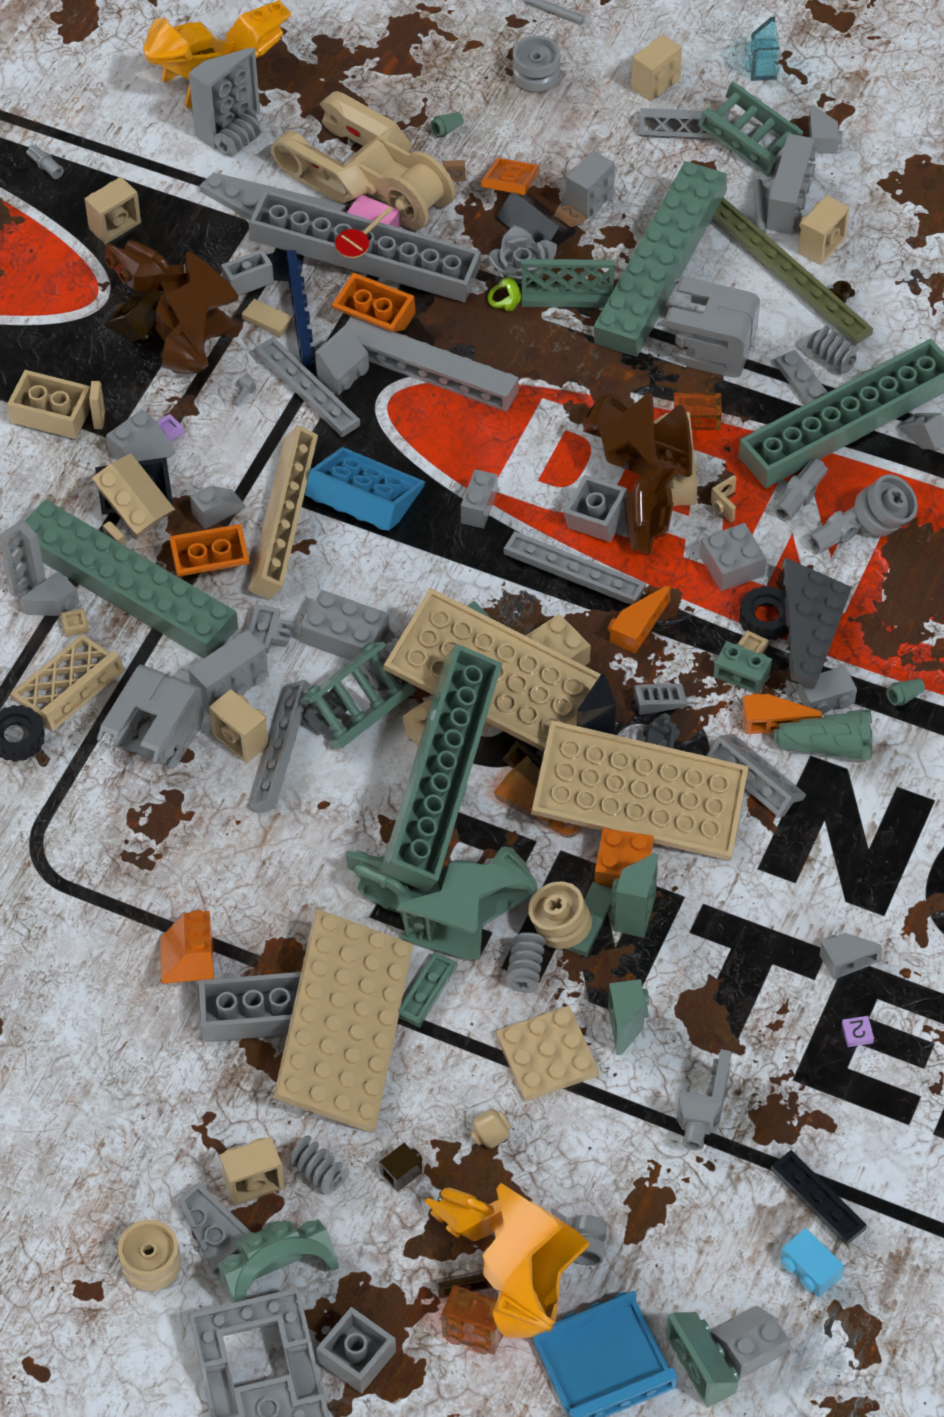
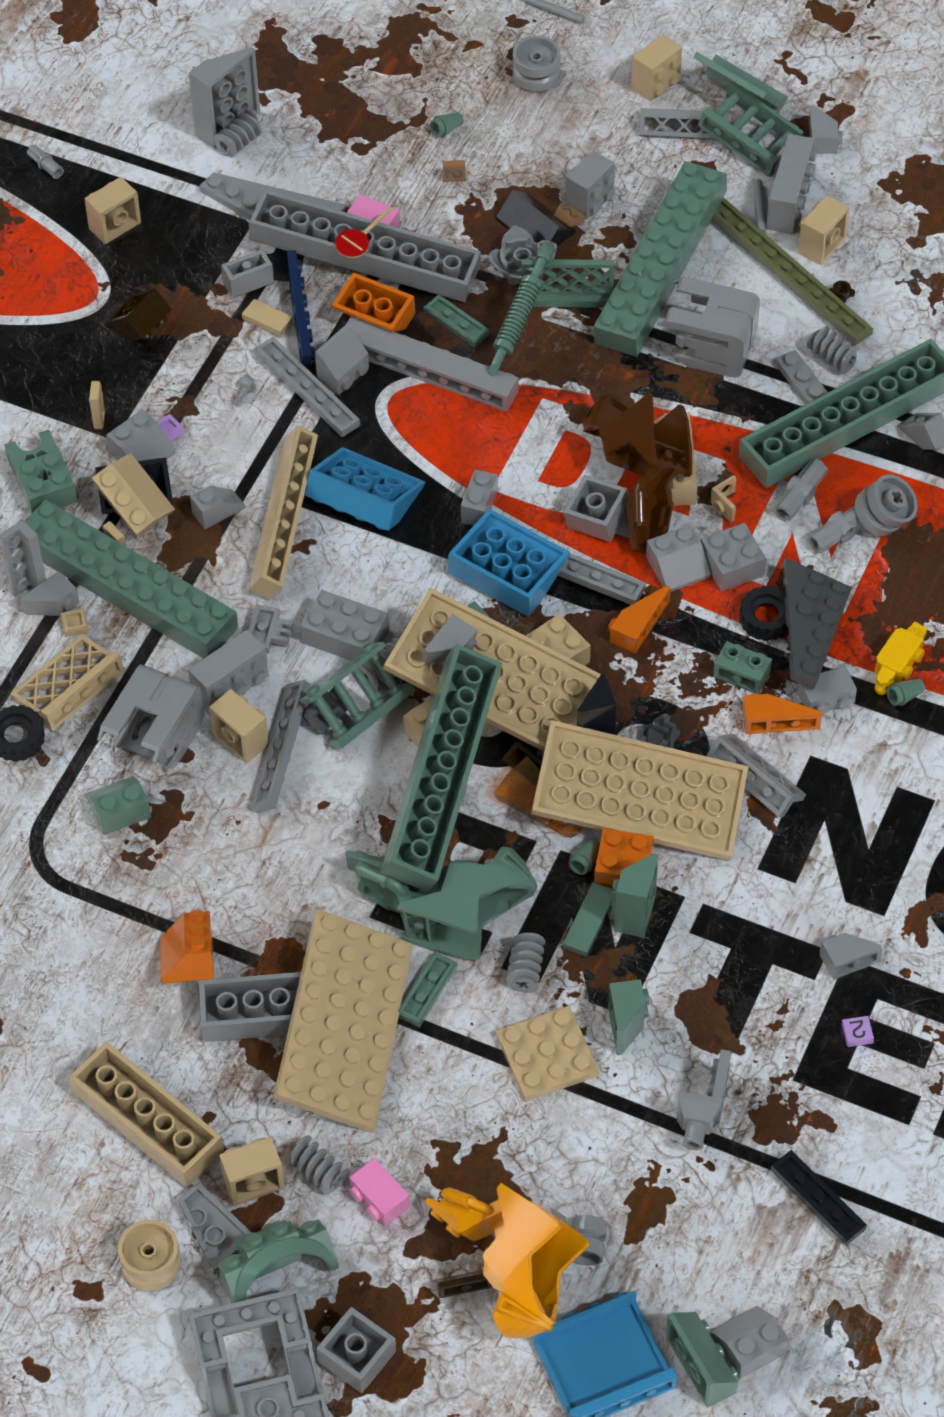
(42, 473): none -> sand green brick
(49, 404): tan brick -> none
(119, 805): none -> sand green slope
(146, 1114): none -> tan brick
(188, 307): reddish brown piece -> none
(192, 43): light orange piece -> none
(209, 550): orange slope -> none
(378, 170): tan arm -> none
(379, 1192): none -> bright pink brick
(401, 1166): dark brown brick -> none
(452, 632): none -> light grey slope
(456, 321): none -> sand green tile
(470, 1321): clear orange brick -> none
(491, 1128): tan head -> none
(507, 562): none -> dark azure slope
(509, 302): lime piece -> none
(510, 176): orange tile -> none
(520, 308): none -> sand green piece
(560, 915): tan wheel -> none
(584, 857): none -> sand green cone
(650, 690): light grey slope -> none
(678, 558): none -> light grey slope
(703, 408): clear orange brick -> none
(727, 72): none -> sand green fence
(753, 642): tan tile -> none
(763, 52): clear light blue slope -> none
(811, 1263): medium azure brick -> none
(831, 735): sand green cone -> none
(898, 656): none -> yellow hinge

